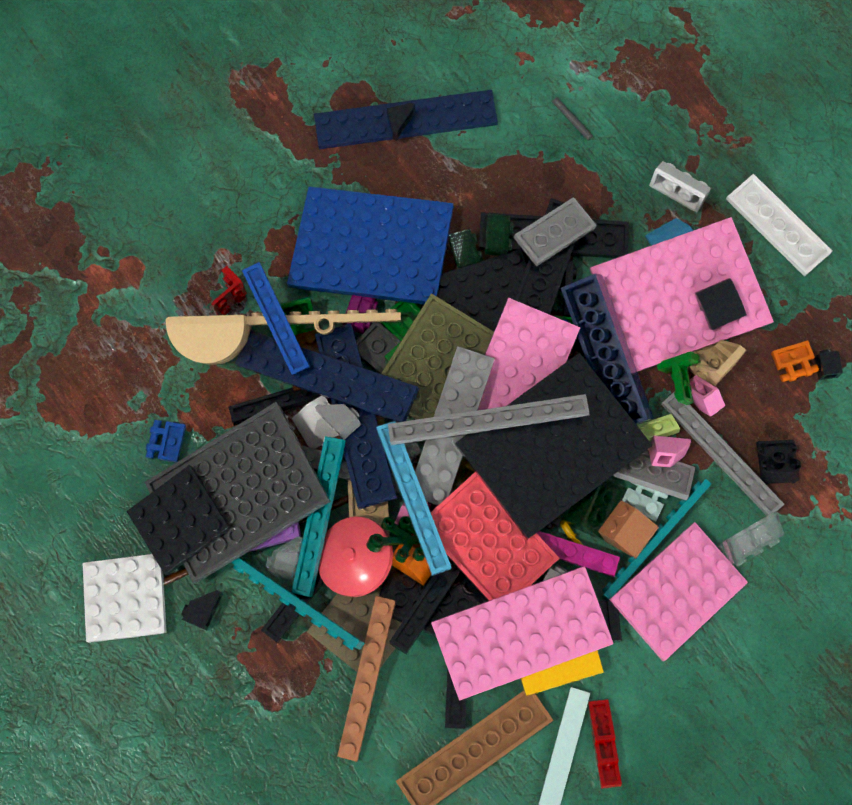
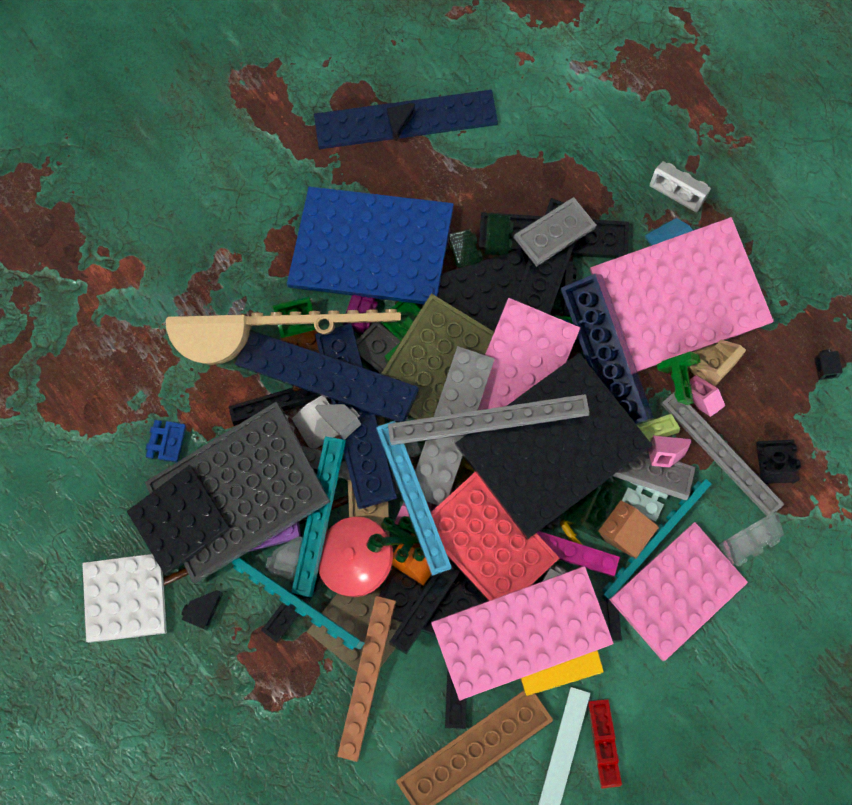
(234, 294): red bracket -> none
(275, 318): blue plate -> none
(569, 115): dark grey bar -> none
(720, 304): black slope -> none
(779, 225): white plate -> none
(793, 355): orange plate -> none

